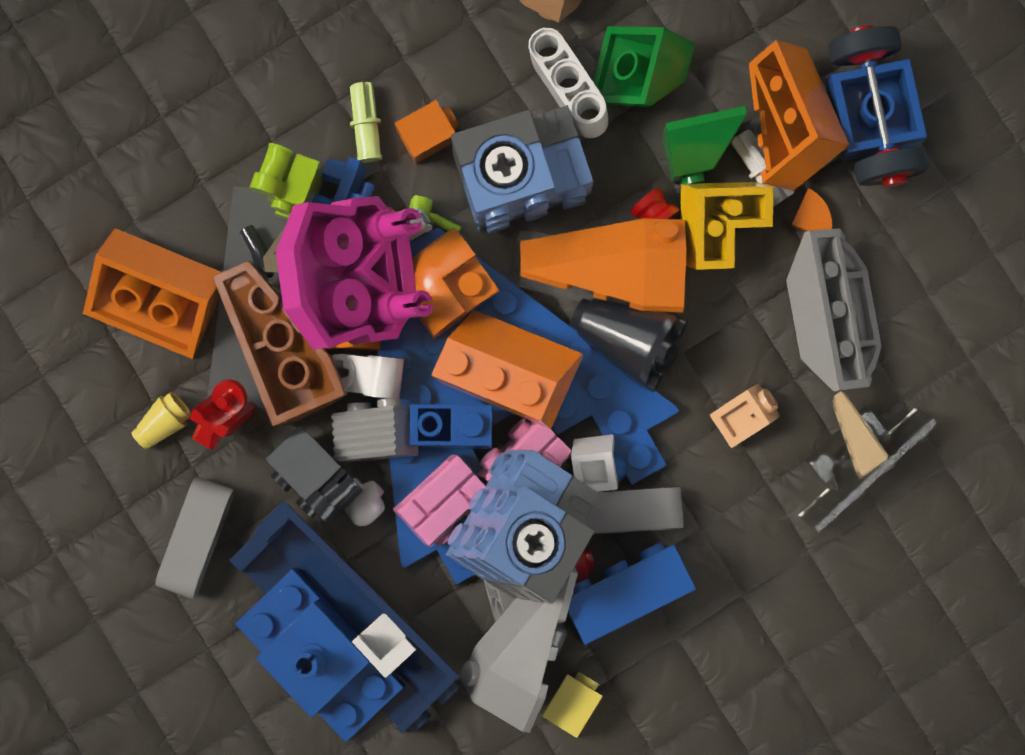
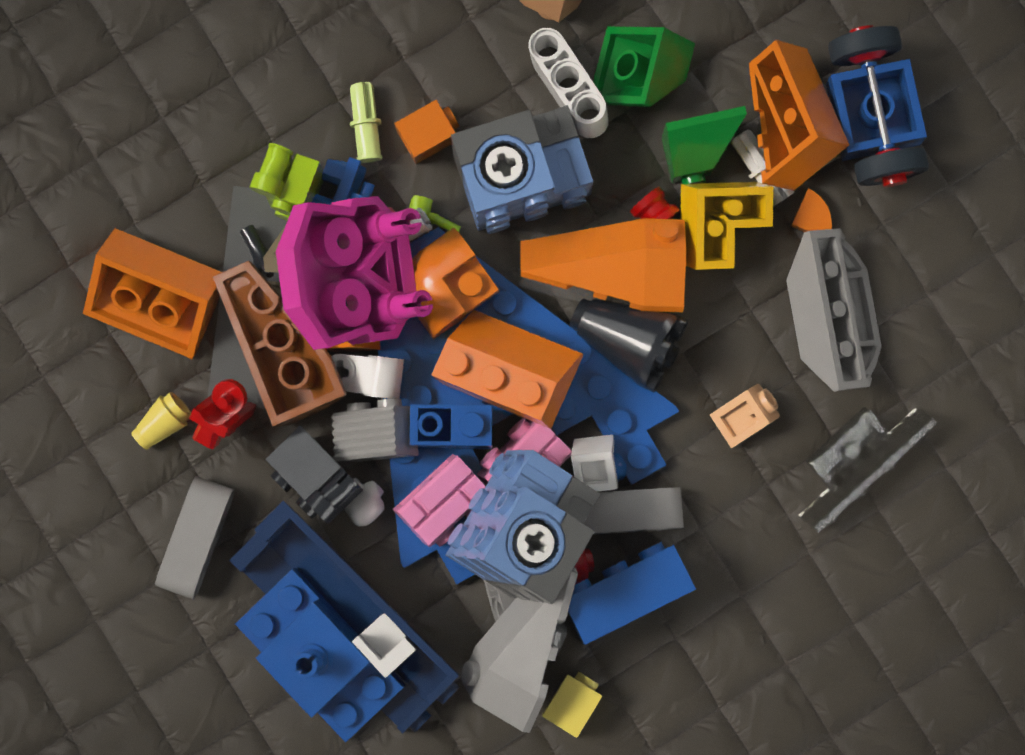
(861, 443): tan slope -> none

